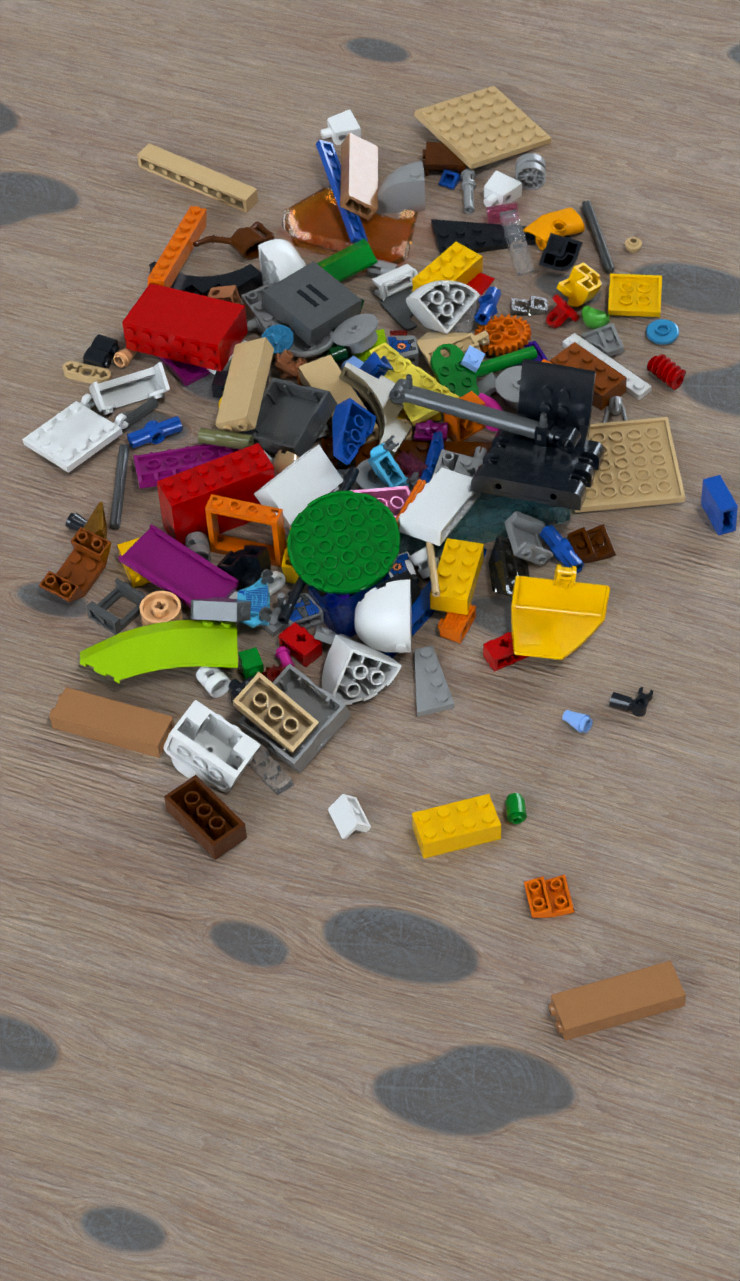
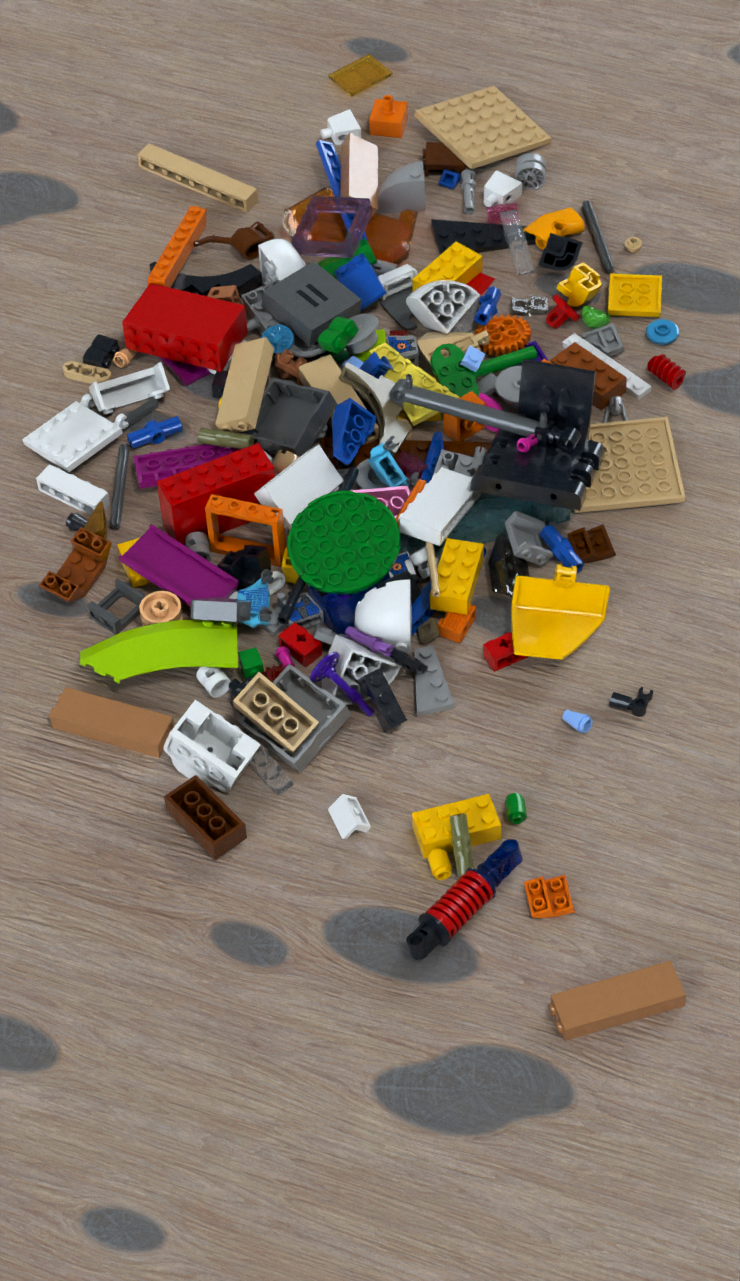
(71, 490): none -> white brick
(329, 671): none -> dark purple dish
(338, 334): none -> green brick
(358, 206): none -> clear purple window
(360, 75): none -> clear yellow piece
(361, 279): none -> blue slope
(375, 644): none -> medium lavender pin
(388, 117): none -> orange brick
(388, 708): none -> black arch
(409, 661): none -> black plate
(425, 431): magenta hips -> none
(428, 630): none -> dark tan plate
(439, 864): none -> yellow brick
(461, 843): none -> olive axle
(463, 900): none -> piece
(525, 444): none -> dark pink pin
(719, 505): blue brick -> none

